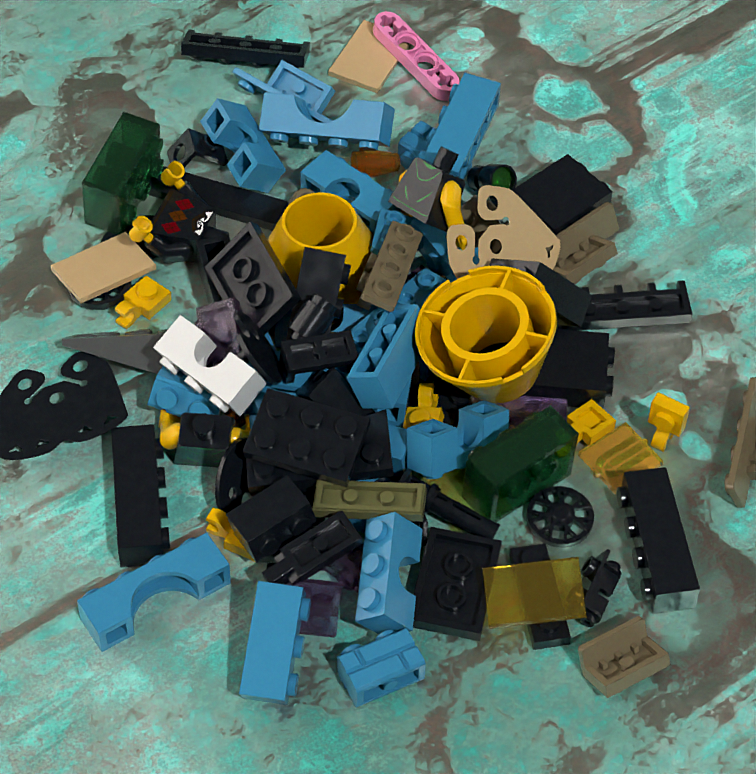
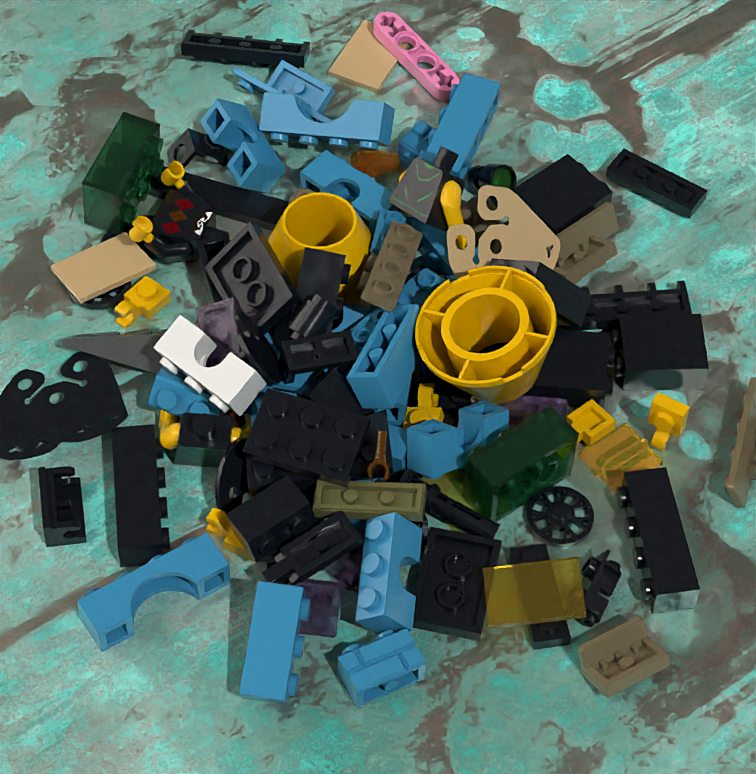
(61, 506): none -> black hinge
(380, 456): none -> clear orange hand
(656, 183): none -> black plate
(660, 352): none -> black brick

